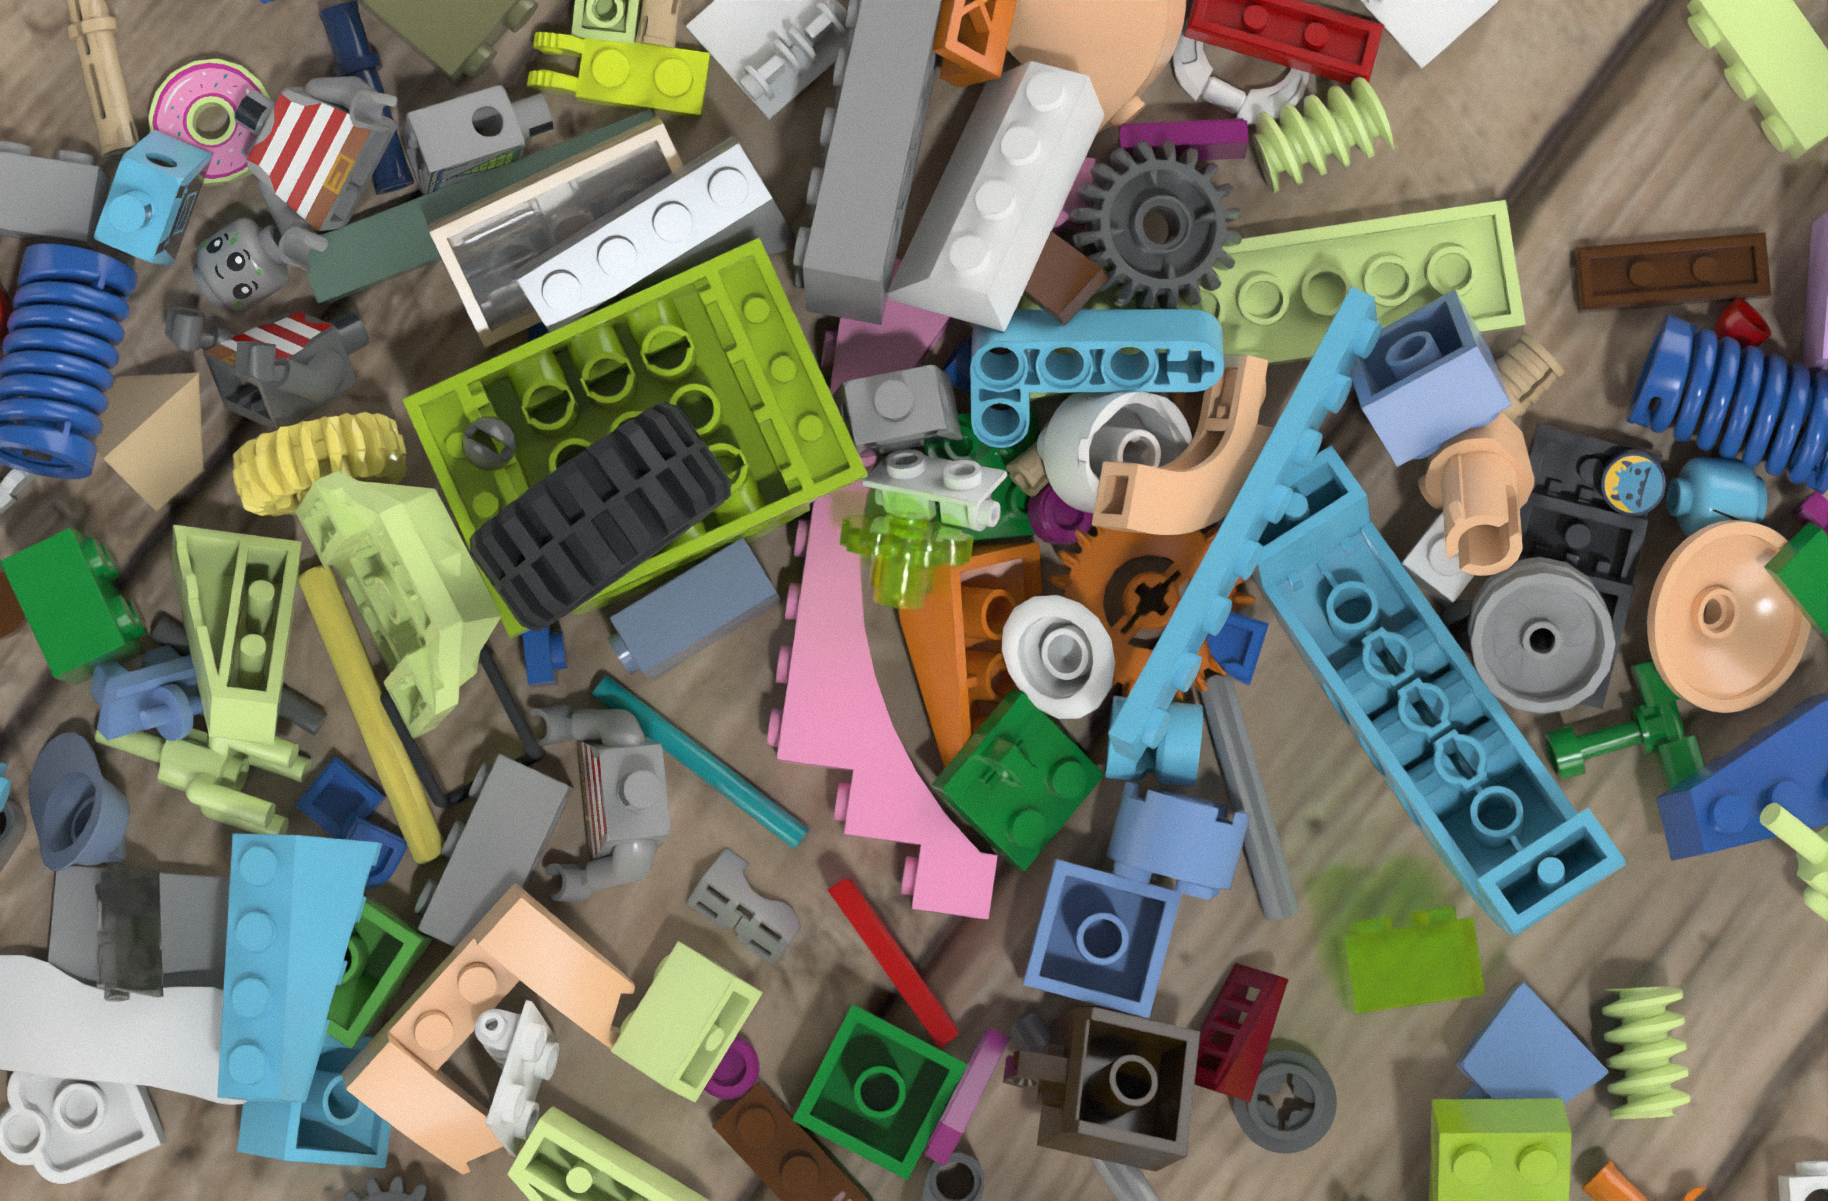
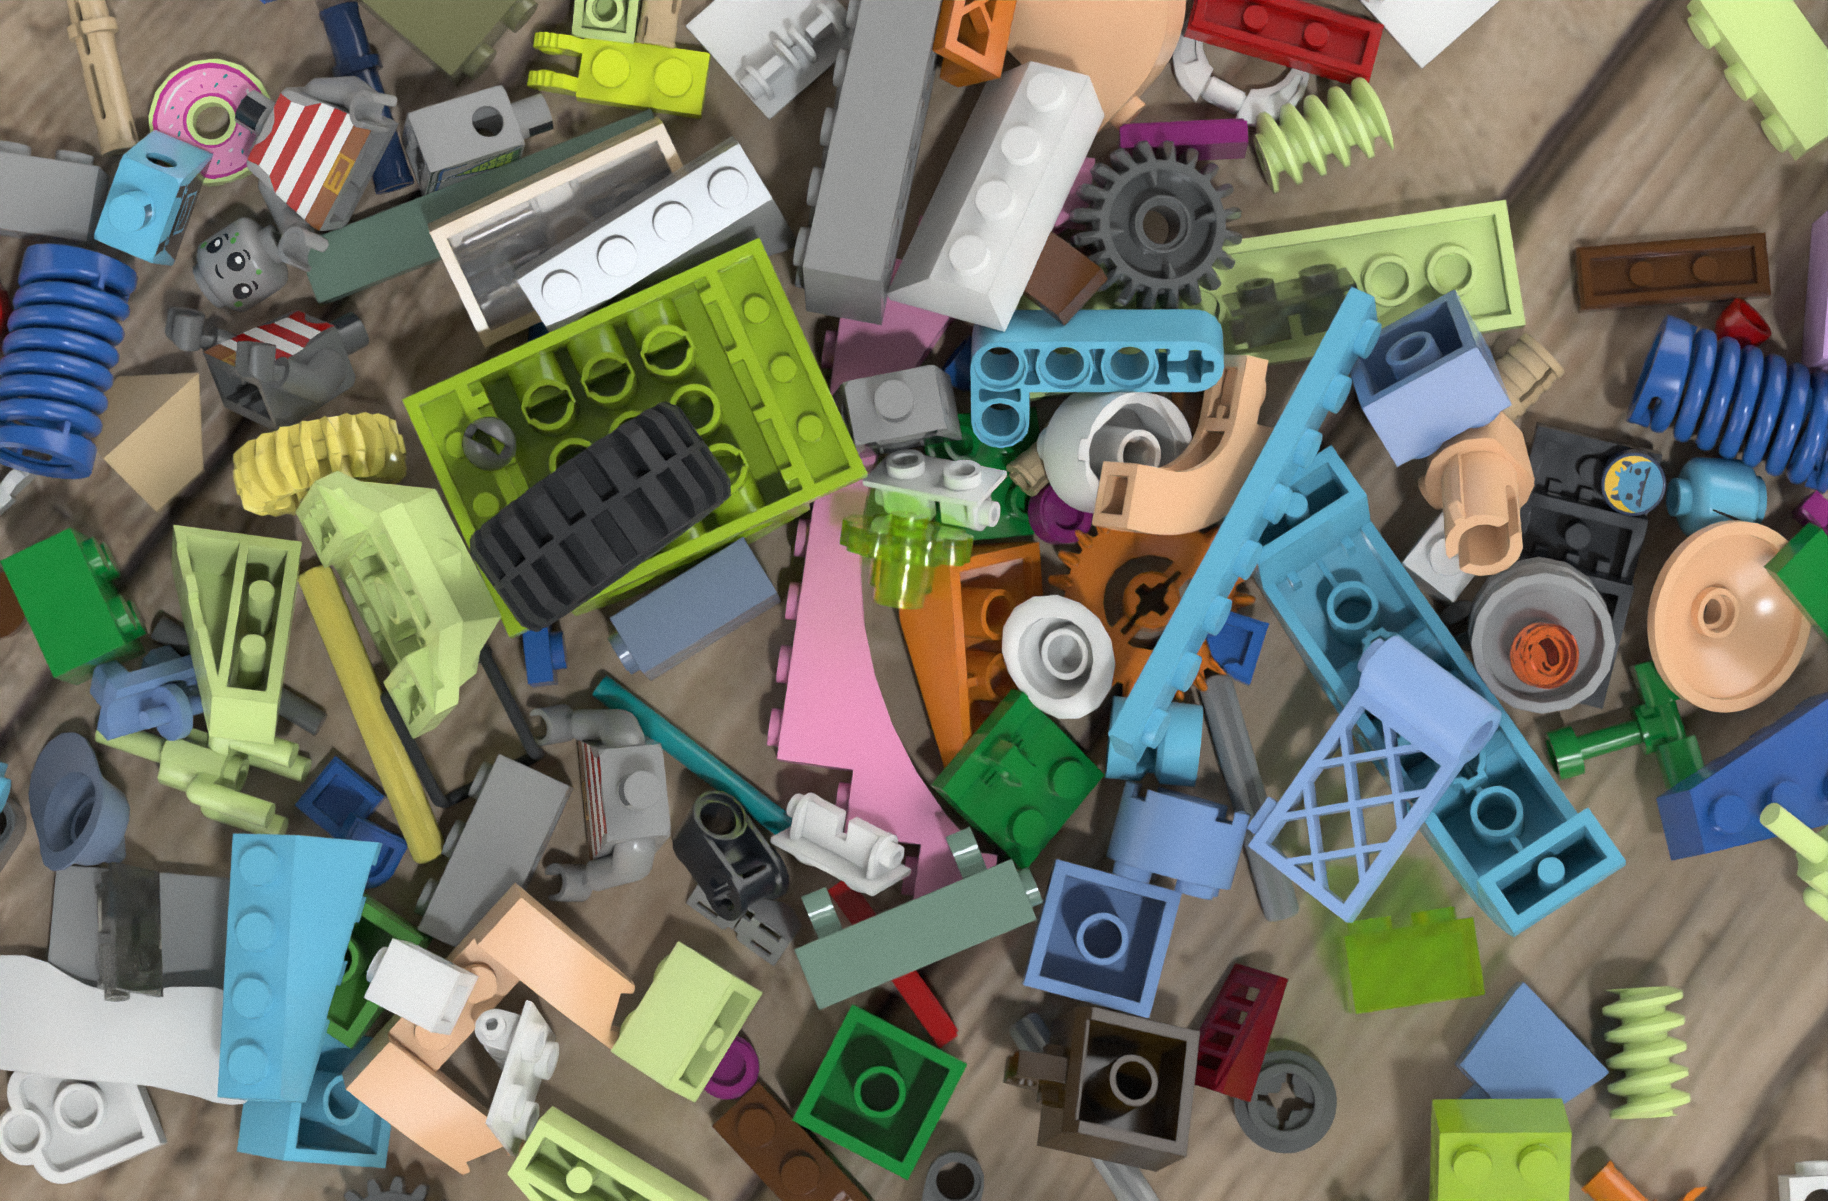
(419, 986): none -> white brick
(728, 854): none -> black piece
(862, 858): none -> white hinge
(918, 931): none -> sand green brick
(966, 1096): magenta tile -> none
(1267, 304): none -> clear smoke hinge
(1427, 710): none -> light blue piece
(1544, 655): none -> clear red tile

